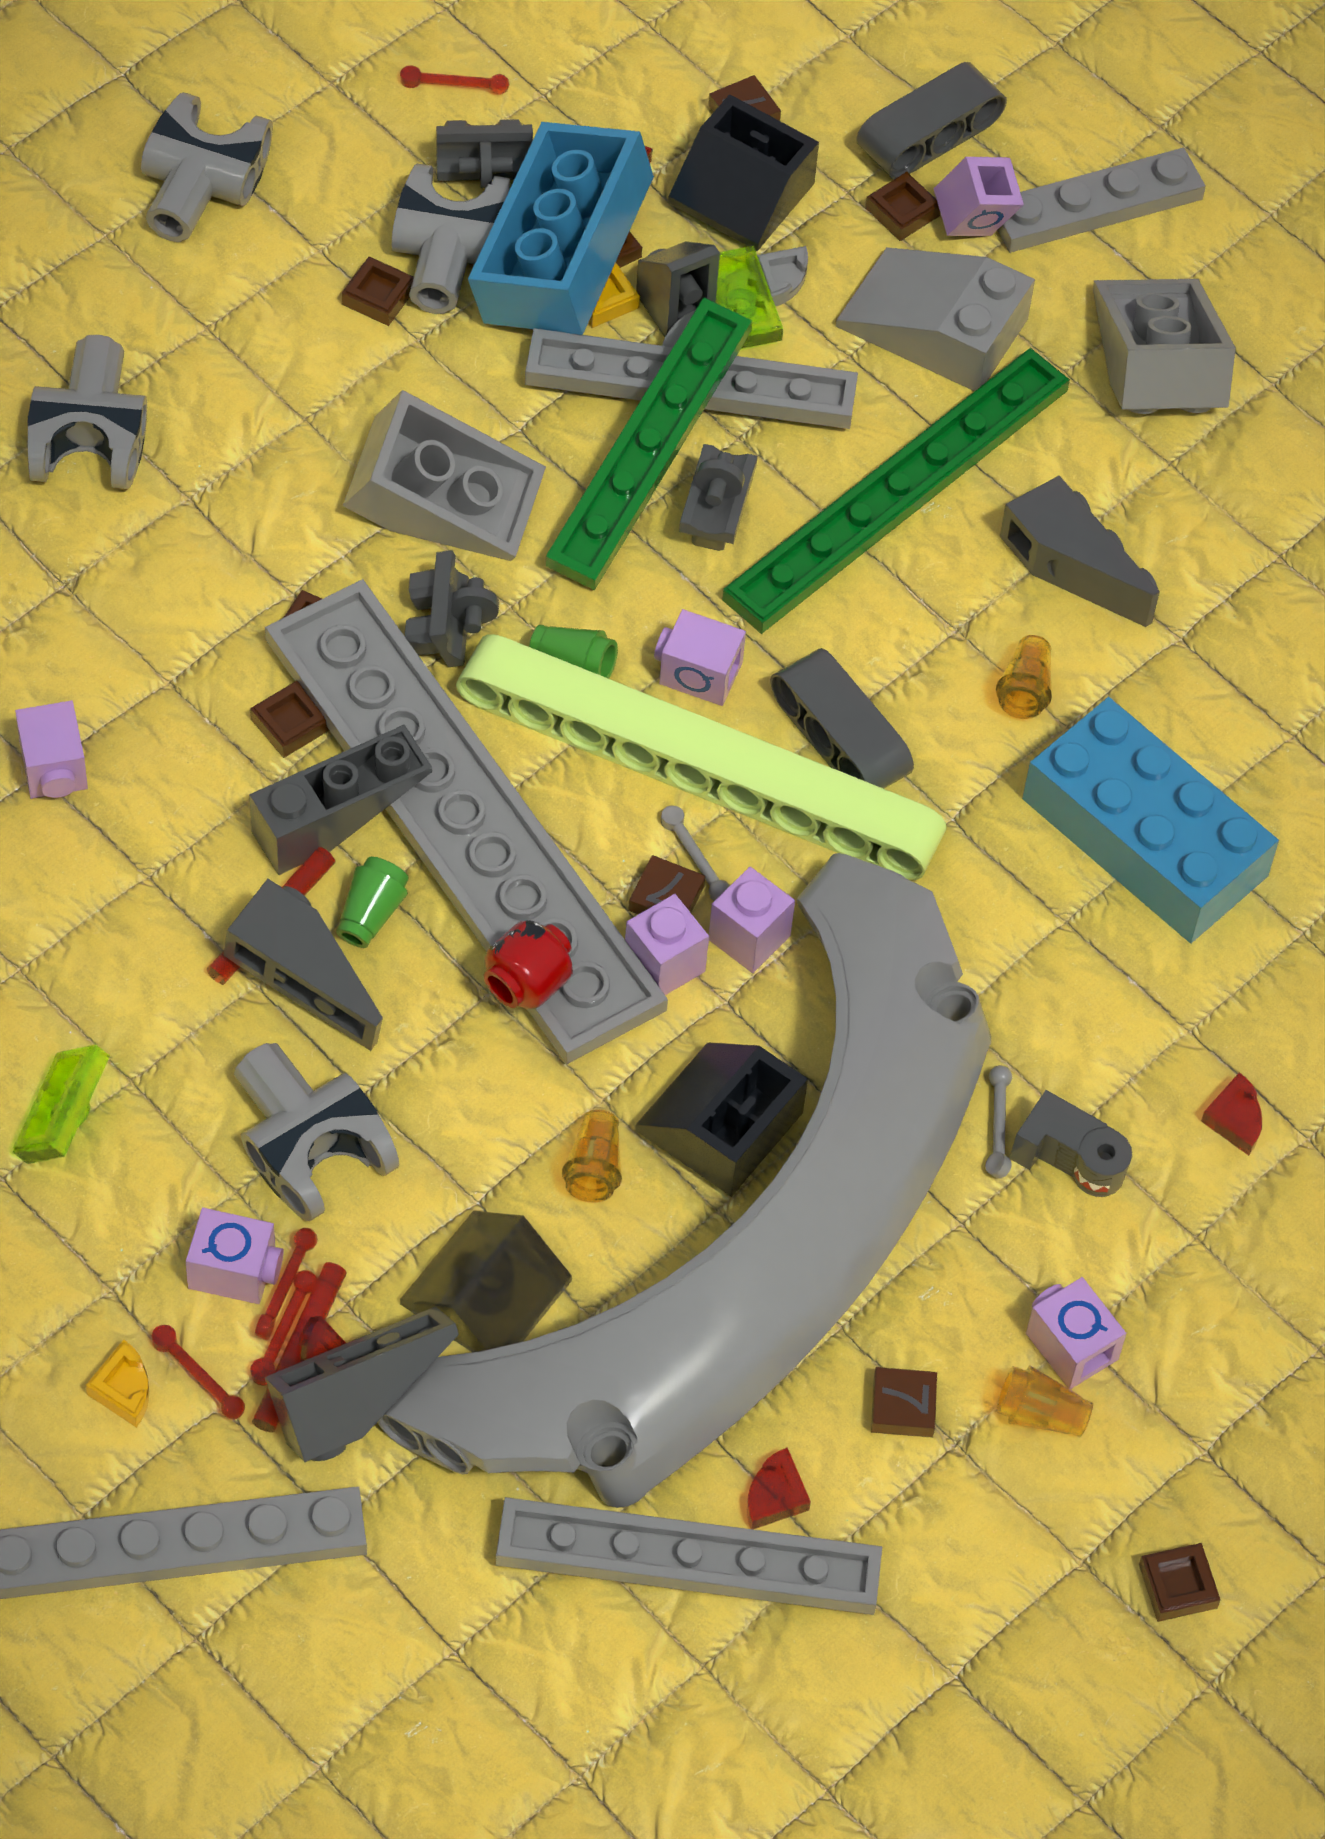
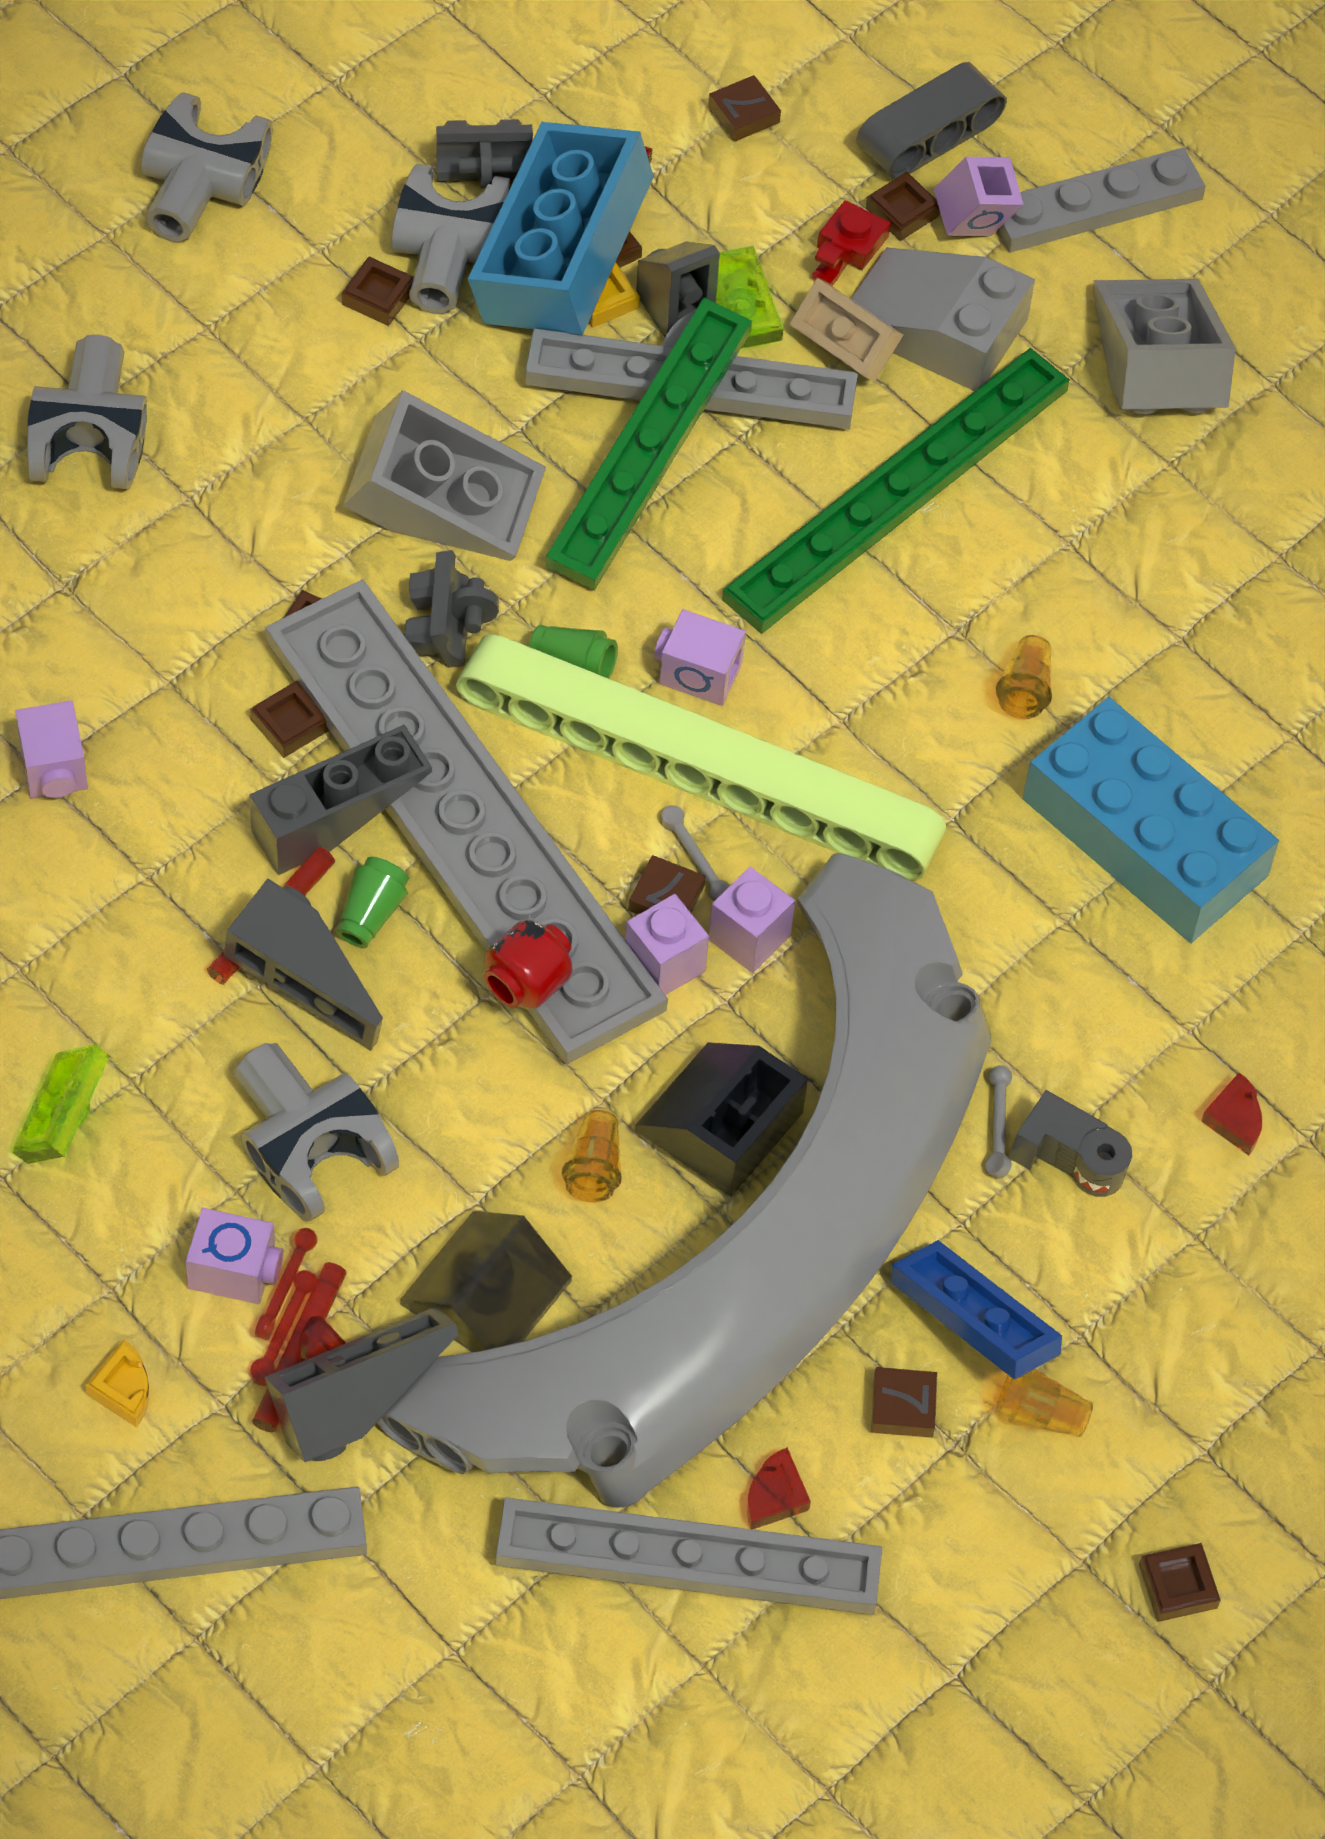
(165, 1340): clear red hinge -> none
(412, 77): clear red hinge -> none
(717, 497): dark grey hips -> none
(745, 172): black slope -> none
(784, 272): light grey tile -> none
(841, 720): dark grey beam -> none
(846, 329): none -> tan plate
(848, 238): none -> red plate
(976, 1309): none -> blue plate
(1071, 549): dark grey slope -> none
(1075, 1331): lavender brick -> none

